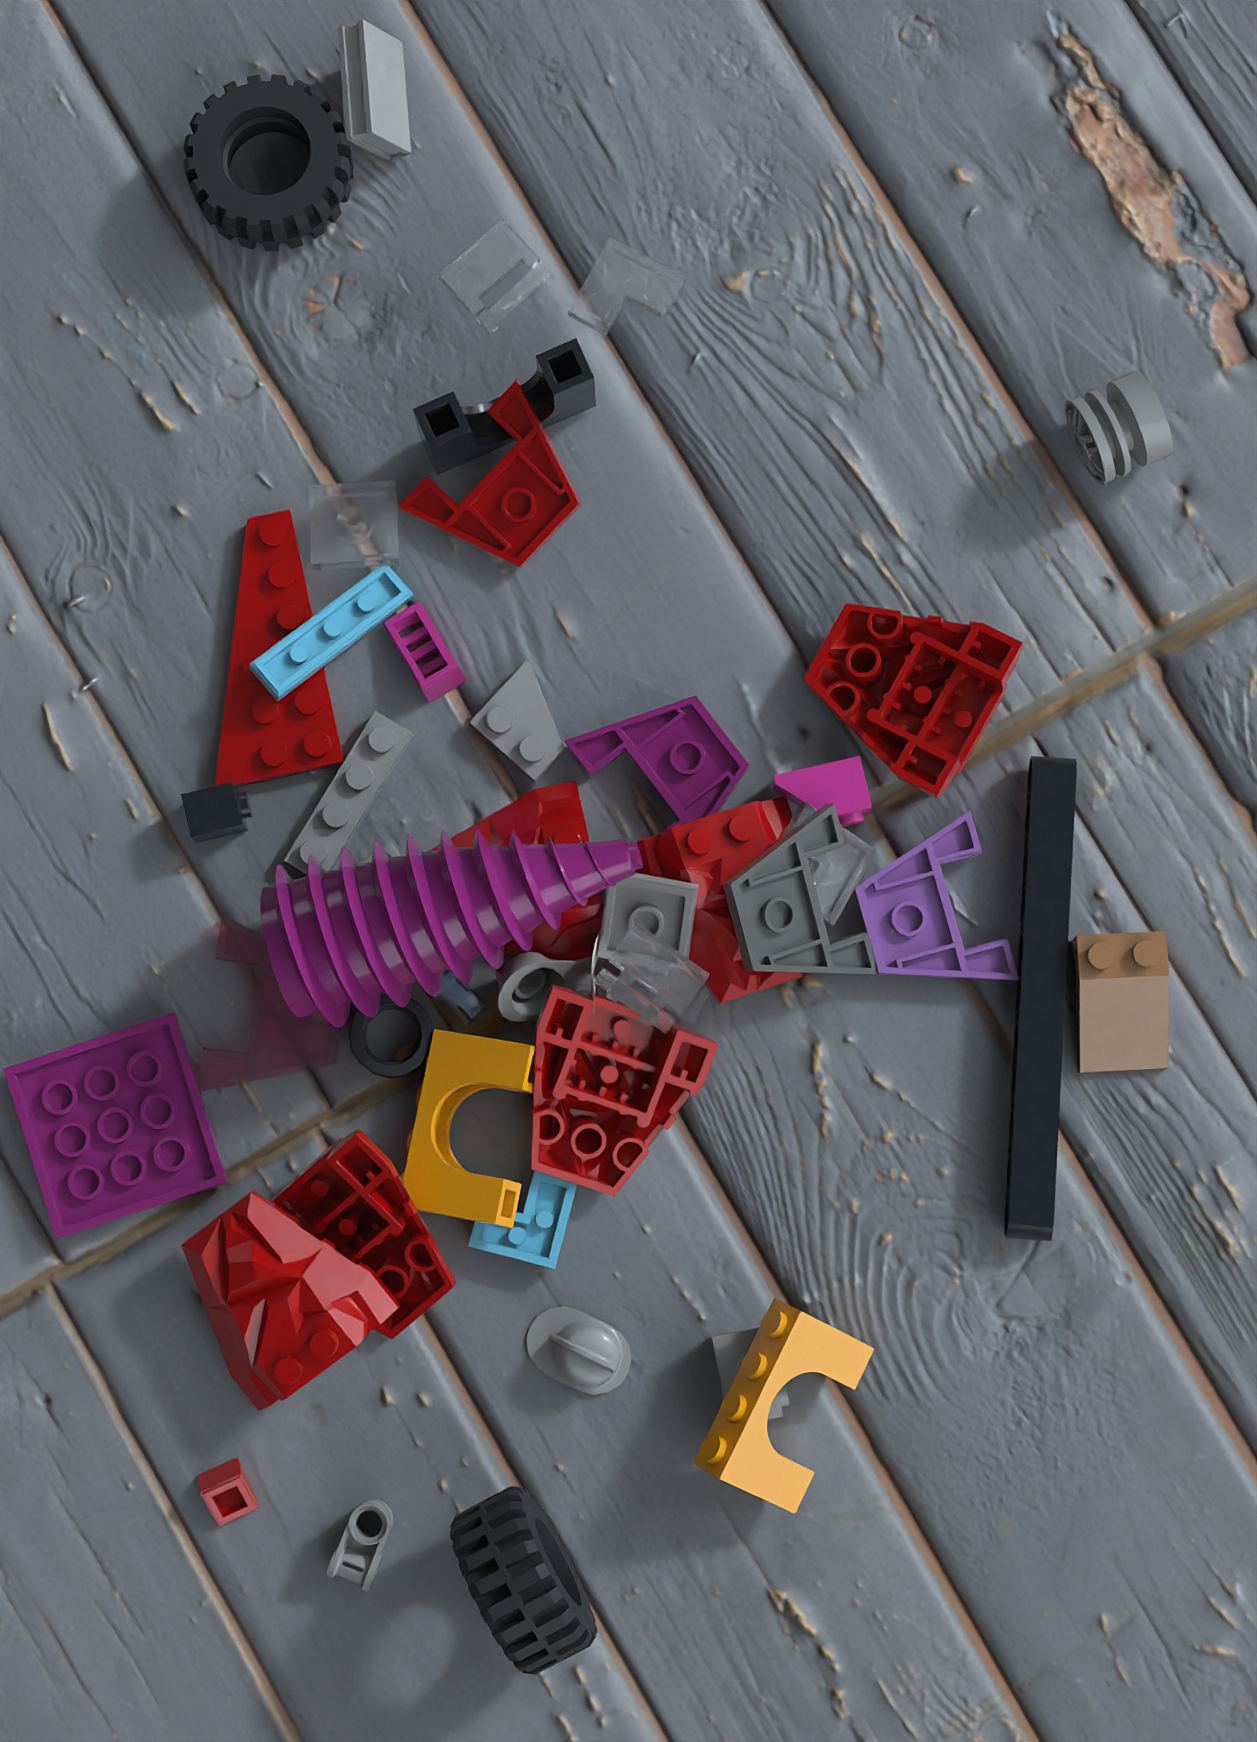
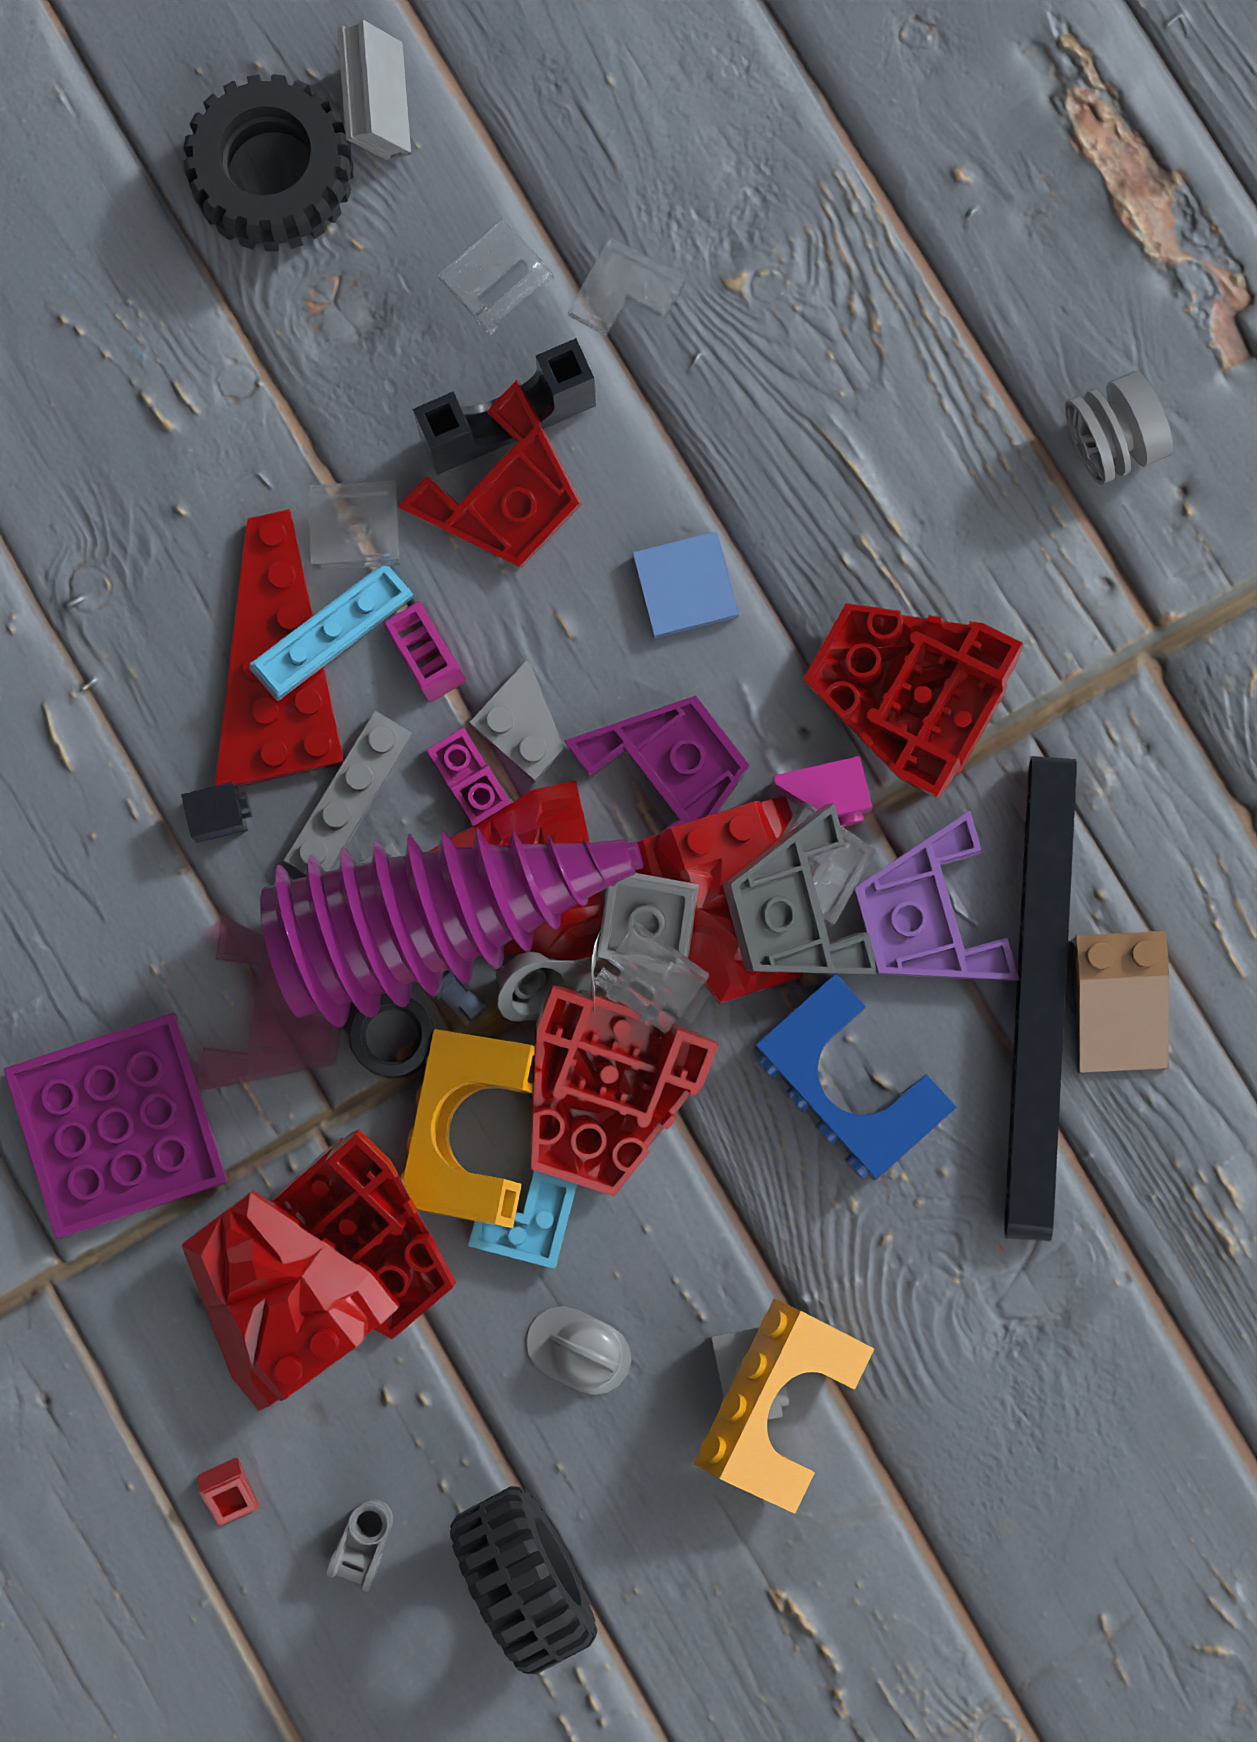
(468, 776): none -> dark pink slope
(685, 584): none -> medium blue tile
(794, 1055): none -> blue arch

